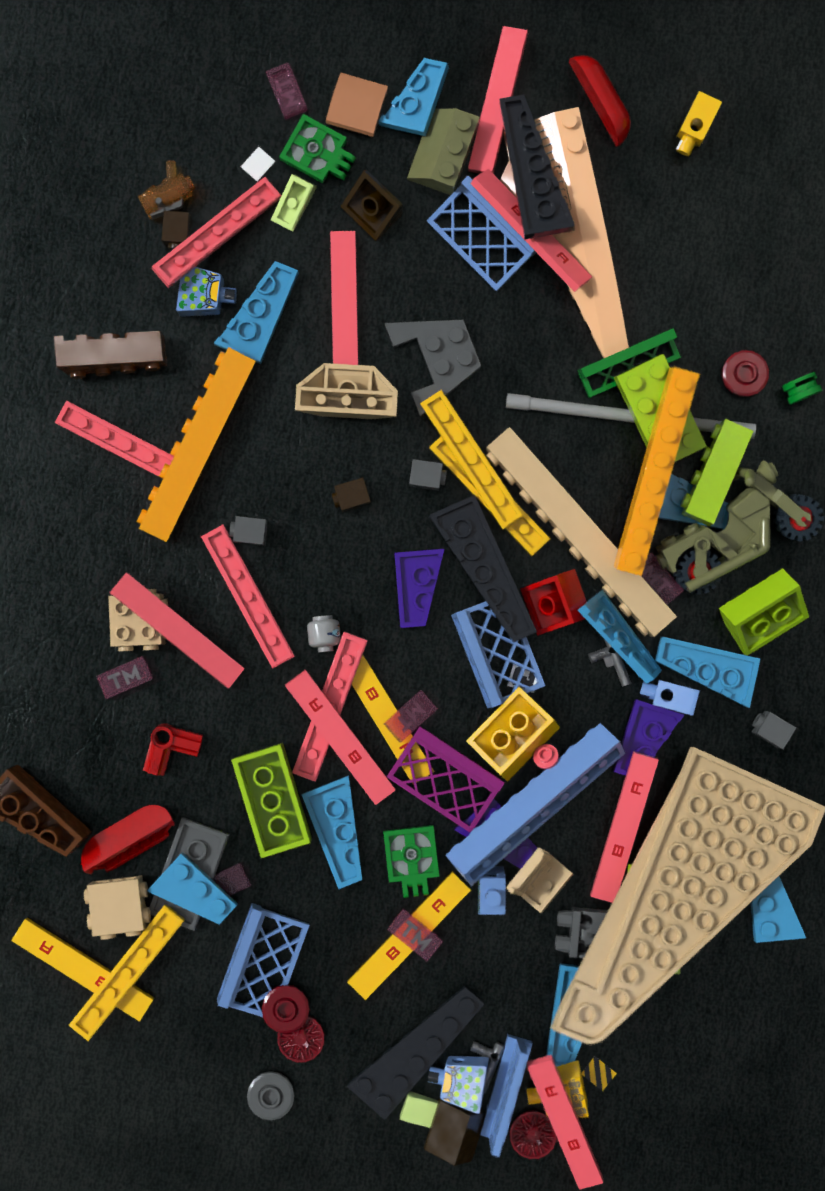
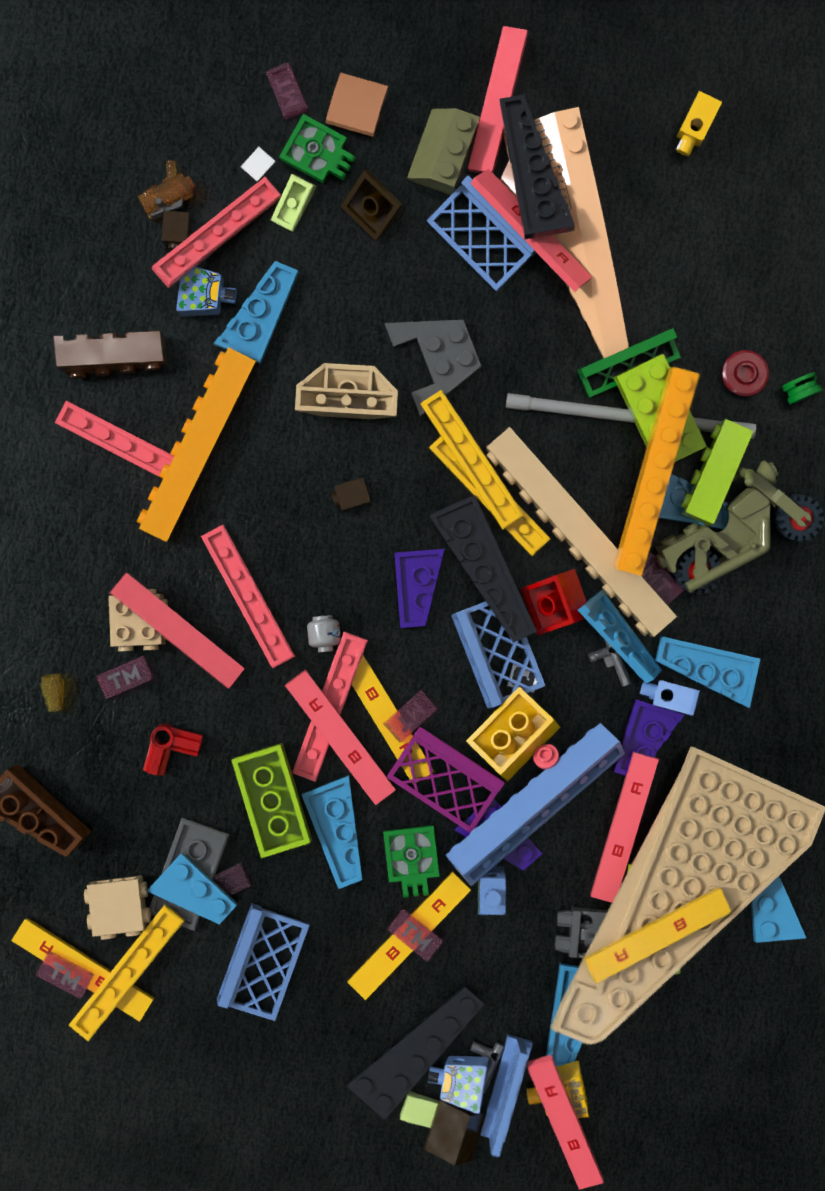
(53, 691): none -> clear yellow cone
(65, 974): none -> clear pink tile
(126, 839): red brick -> none
(249, 531): dark grey brick -> none
(270, 1095): dark grey wheel -> none
(285, 1008): dark red wheel -> none
(303, 1043): dark red wheel -> none
(344, 297): coral tile -> none
(418, 100): dark azure wing -> none
(427, 475): dark grey brick -> none
(532, 1134): dark red wheel -> none
(540, 880): tan plate -> none
(598, 1073): sticker -> none
(603, 96): red brick -> none
(657, 935): none -> yellow tile
(764, 611): lime slope -> none
(773, 729): dark grey brick -> none

